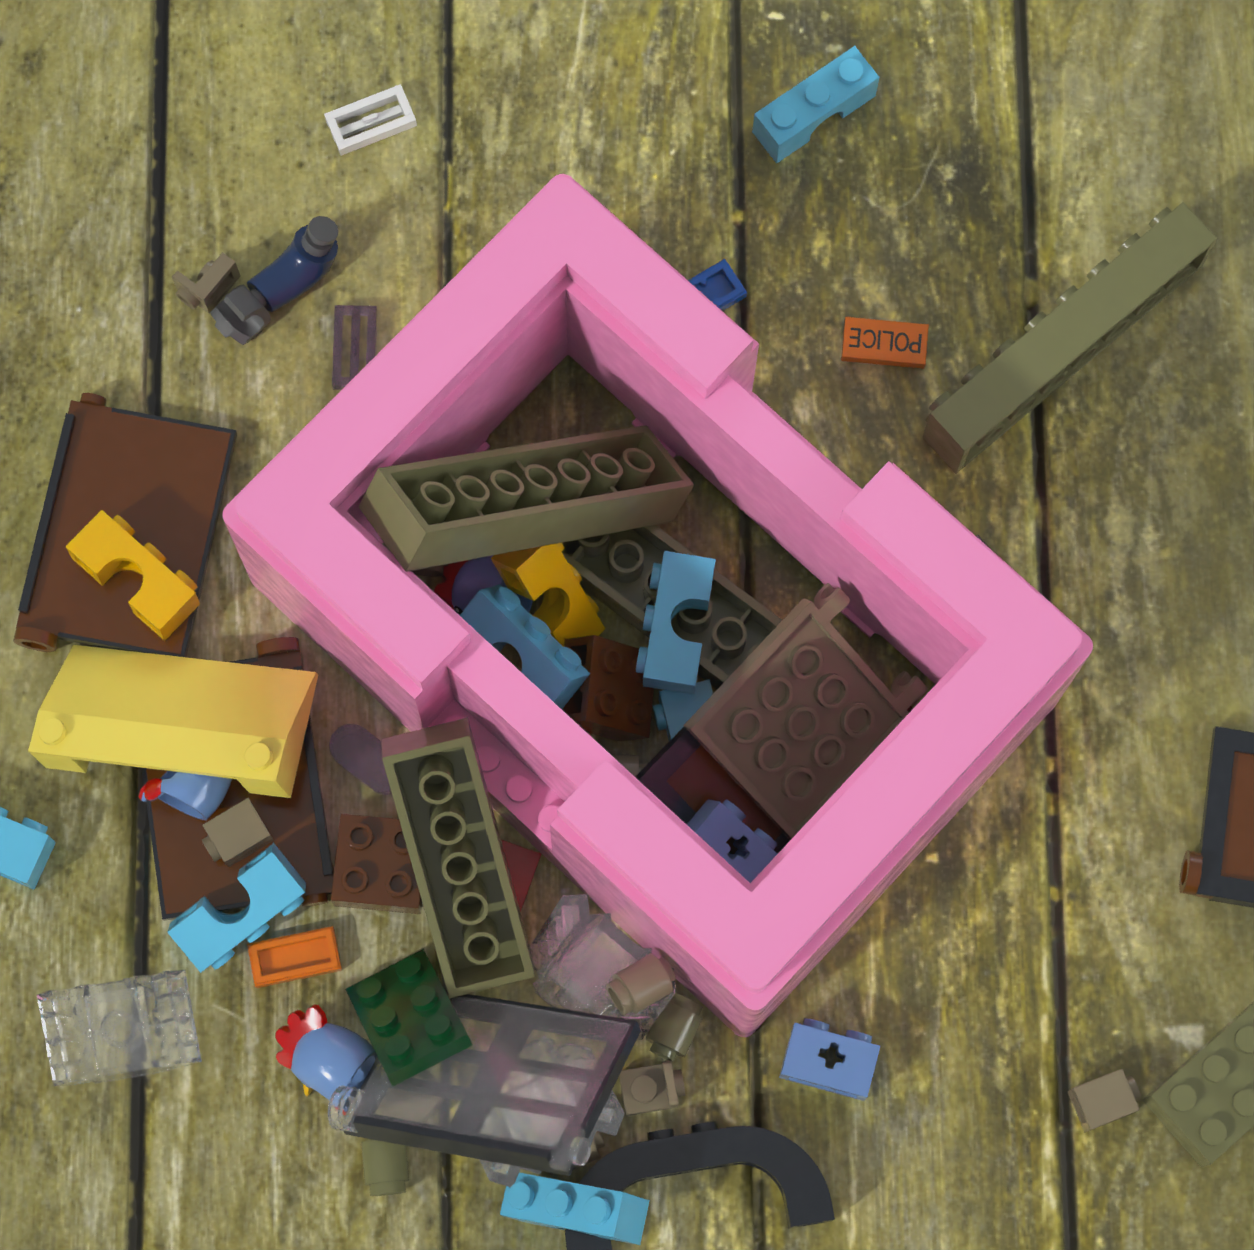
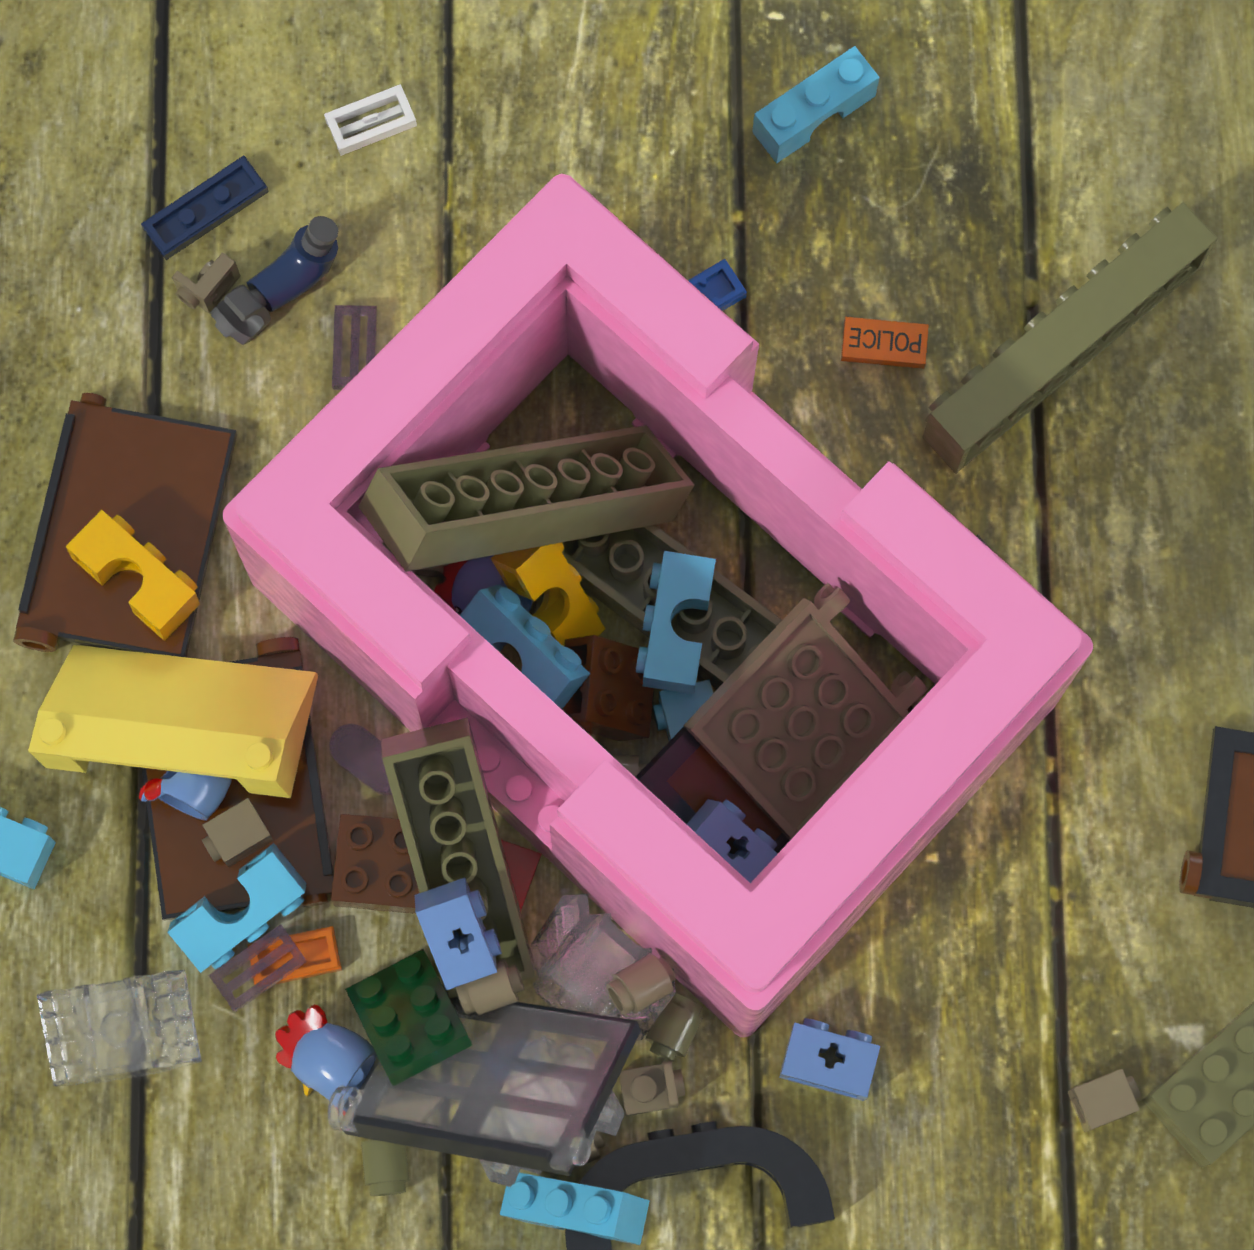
(205, 207): none -> dark blue tile
(249, 953): none -> tile
(457, 957): none -> medium blue brick
(491, 991): none -> dark tan brick

